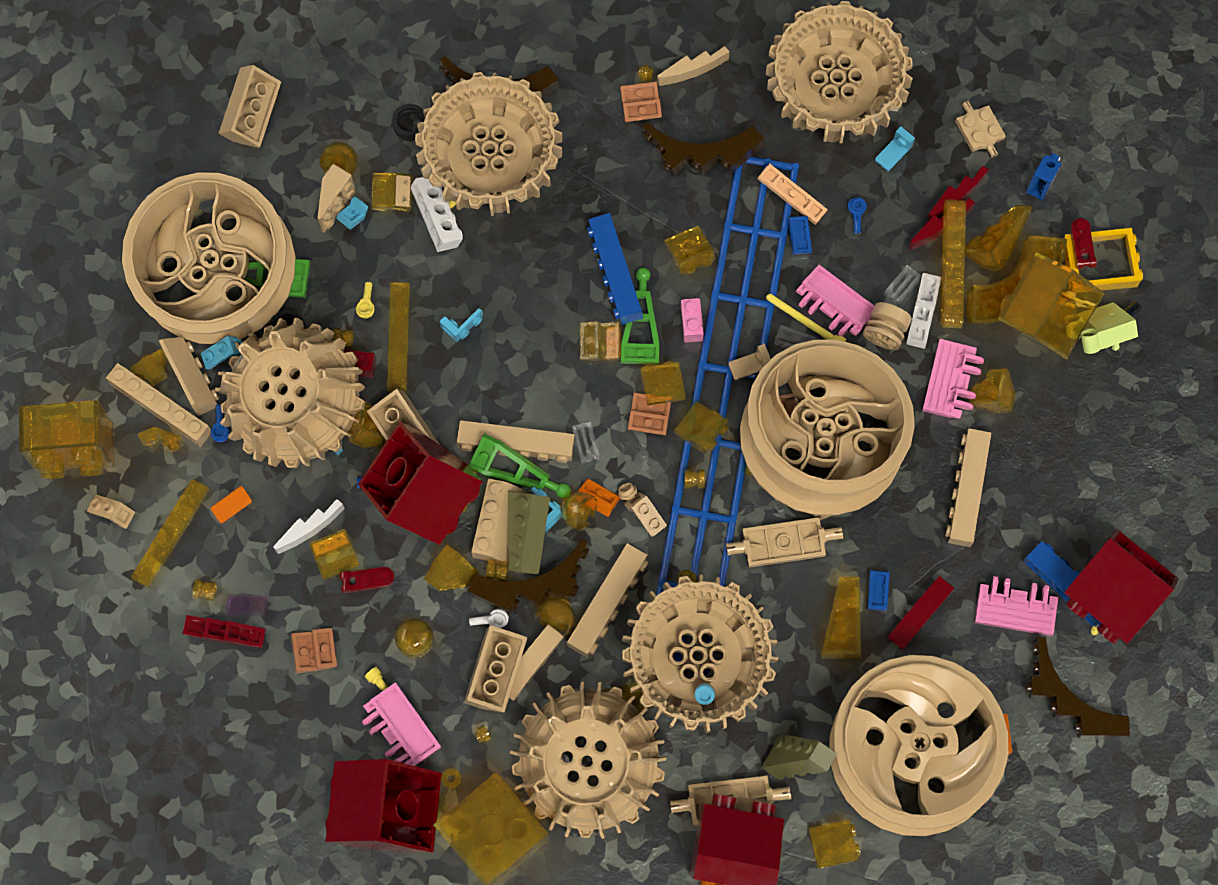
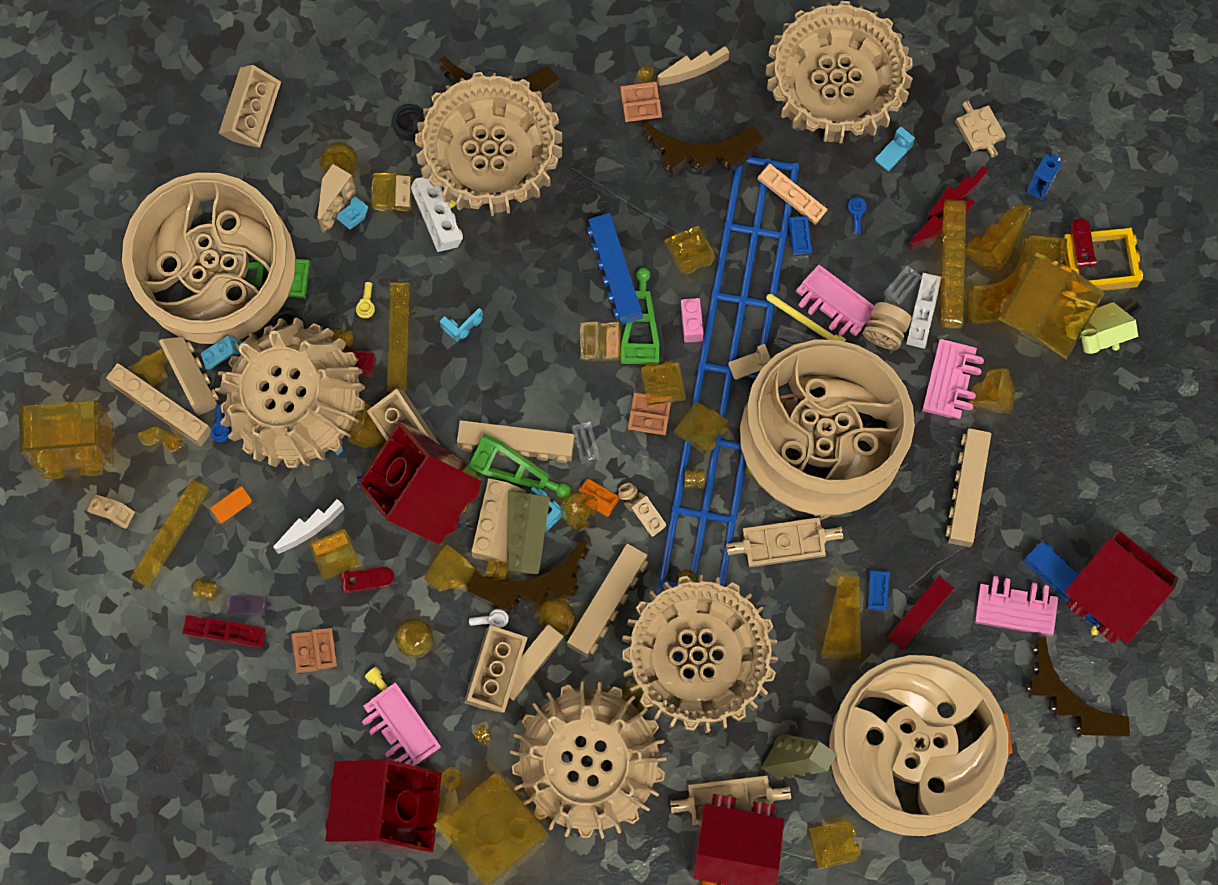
(704, 694): medium azure tile -> none

